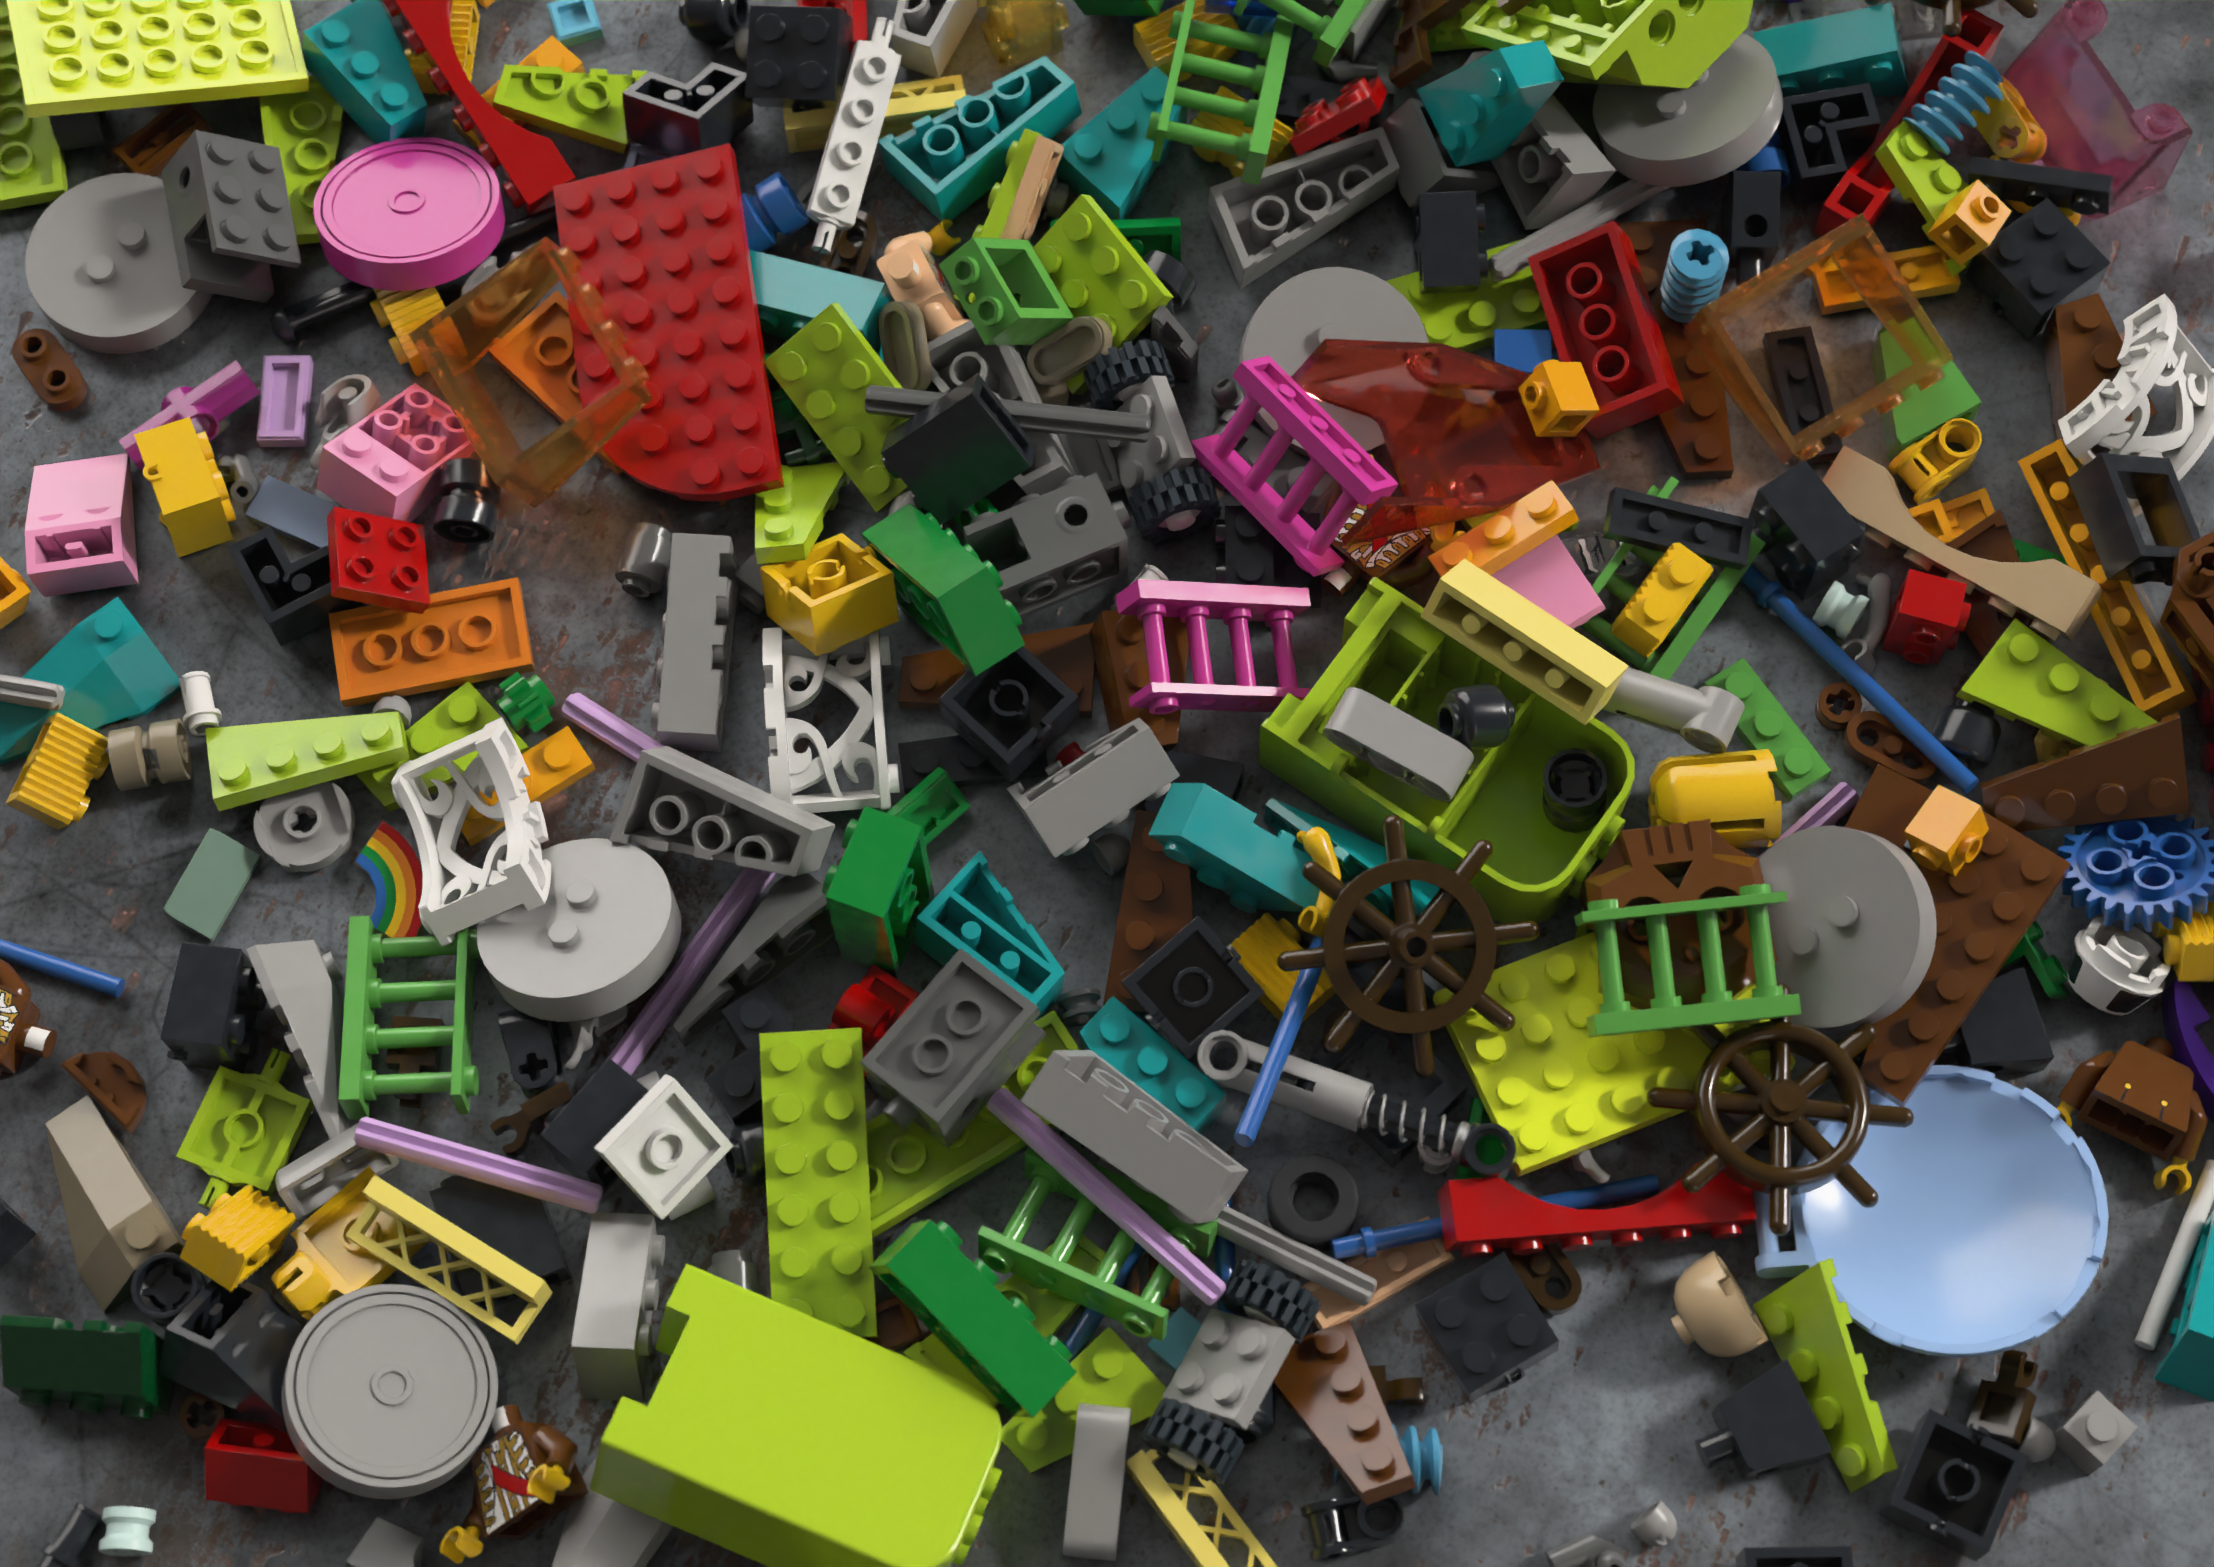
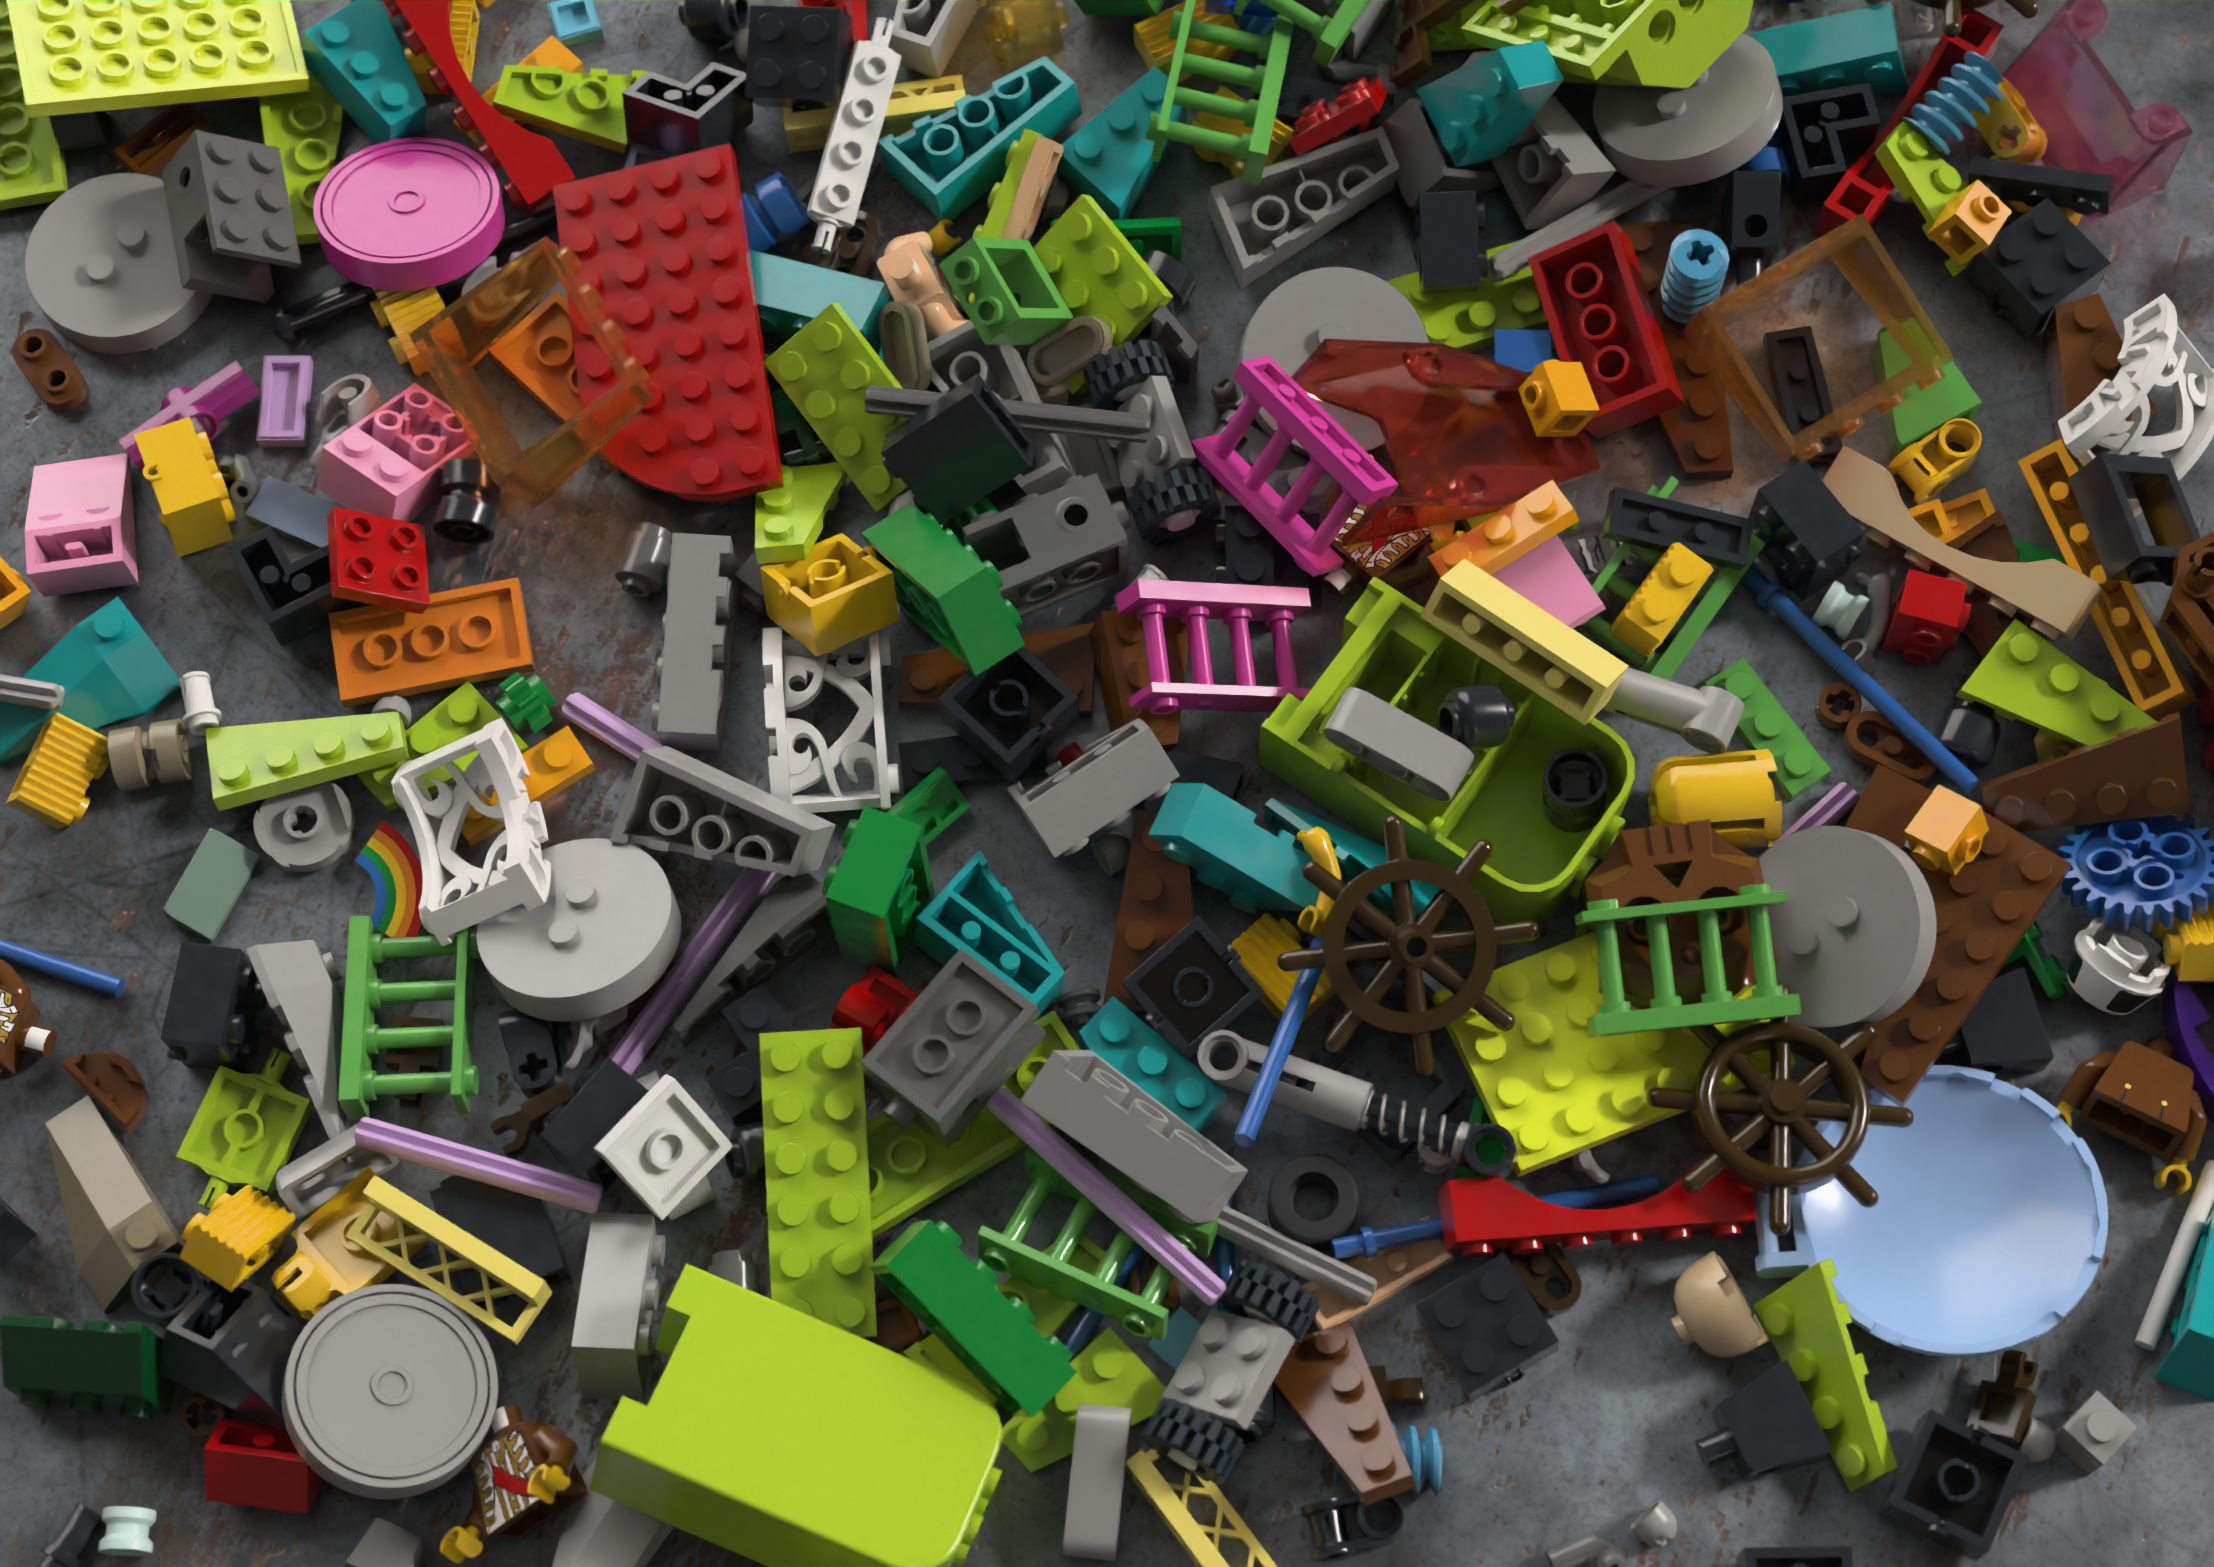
(1920, 267): light orange plate -> none

